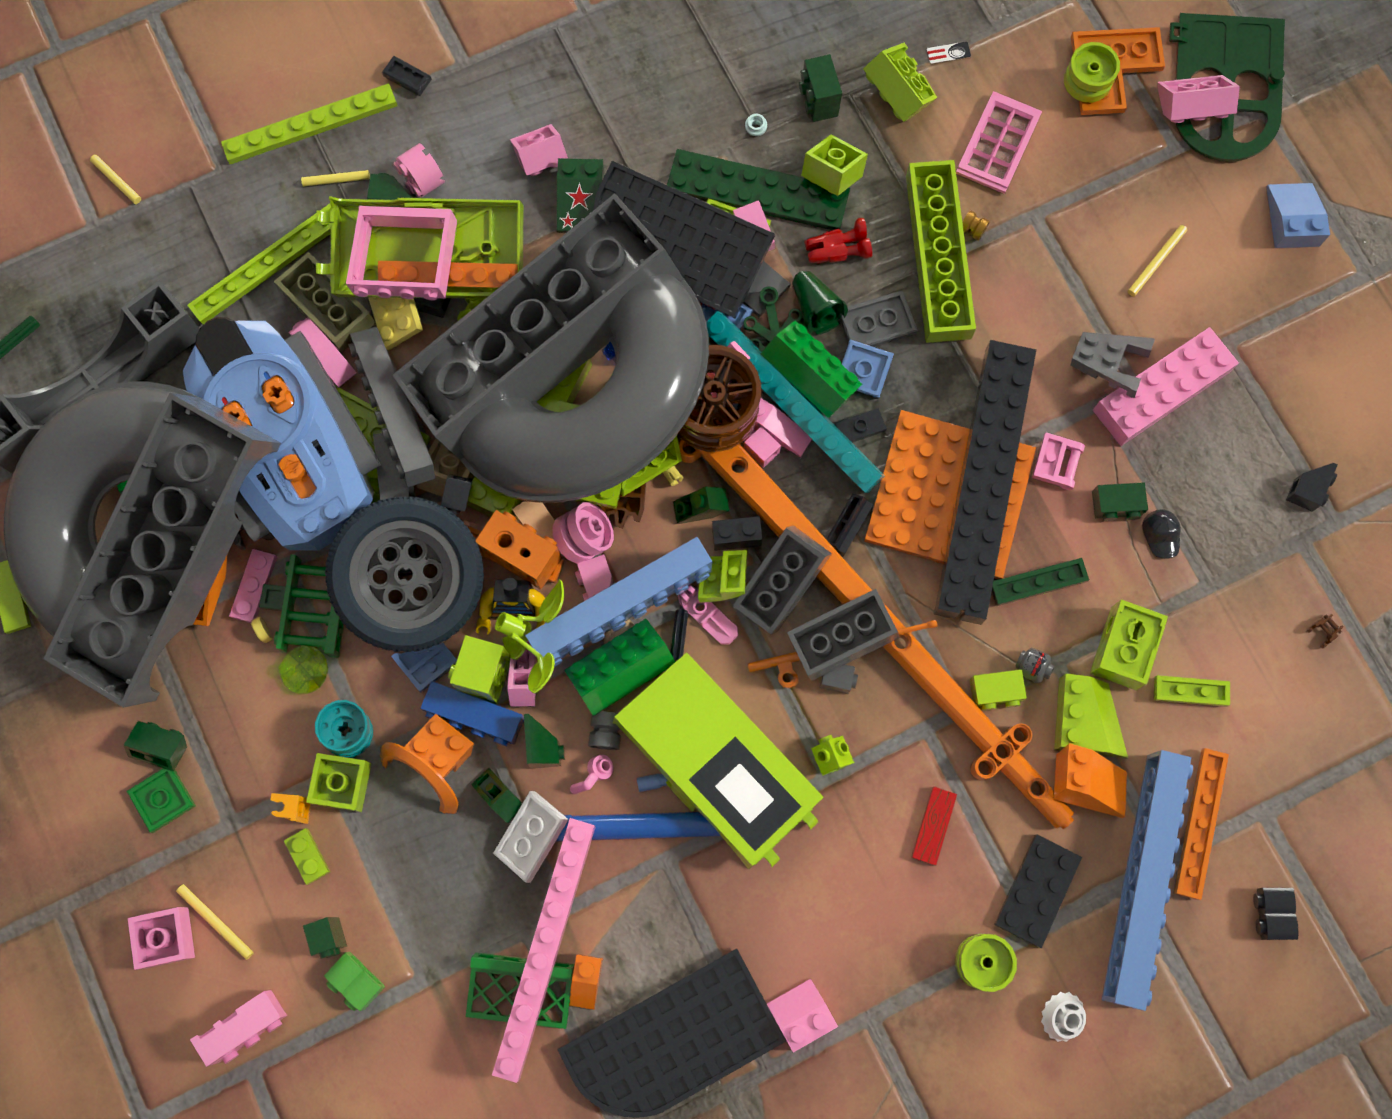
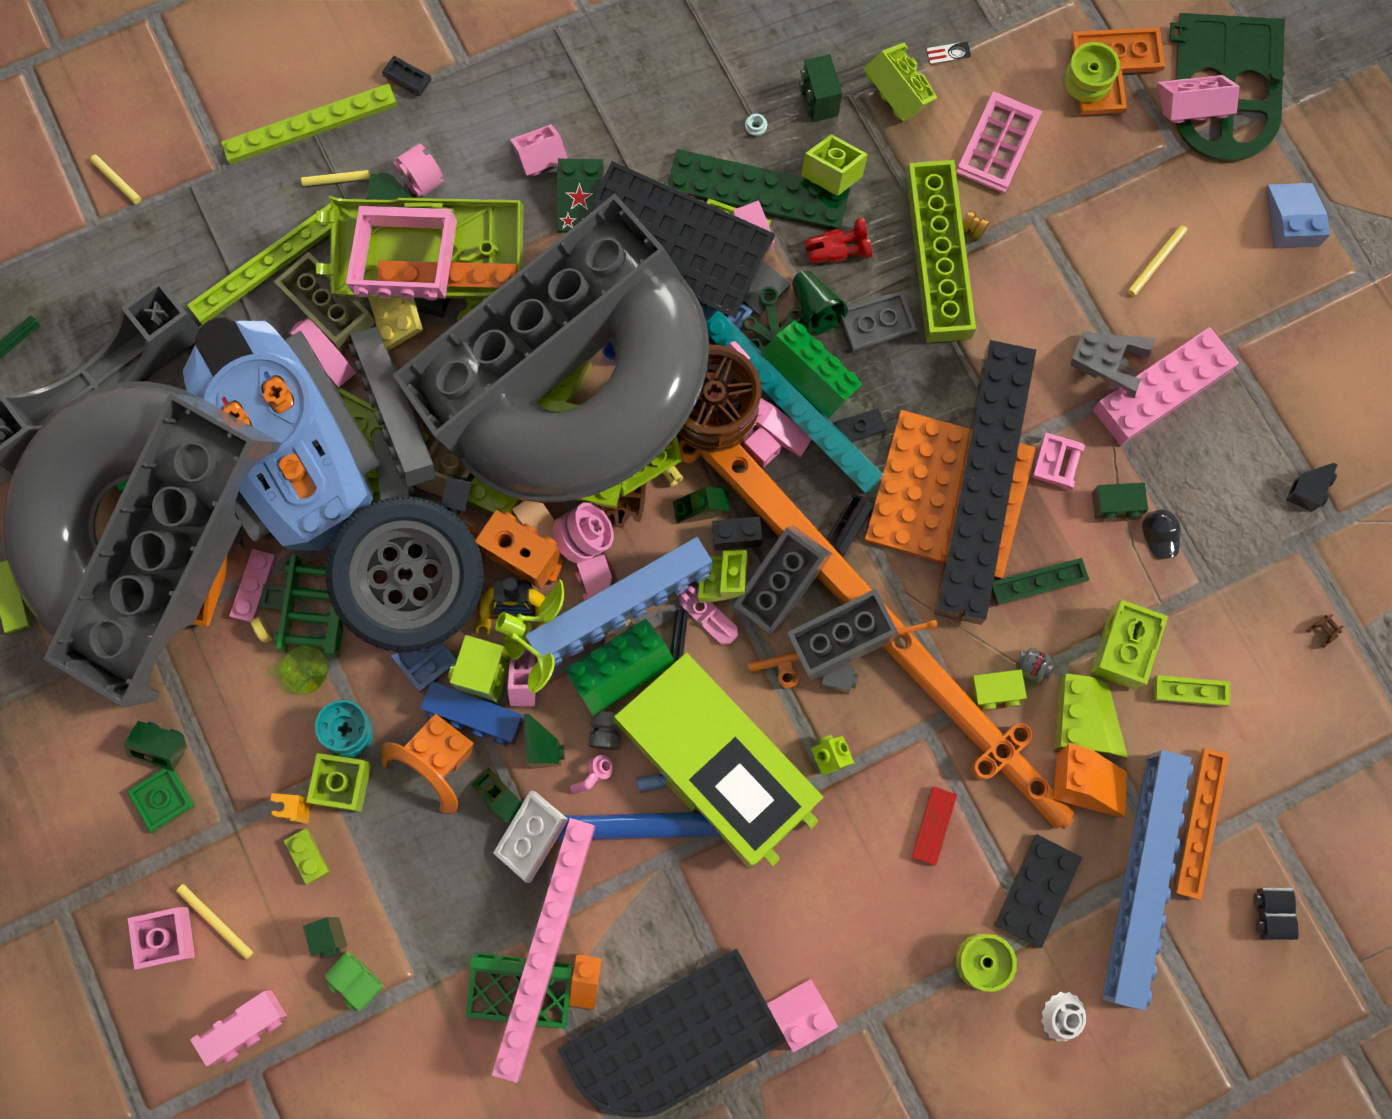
(868, 365): medium blue tile -> none

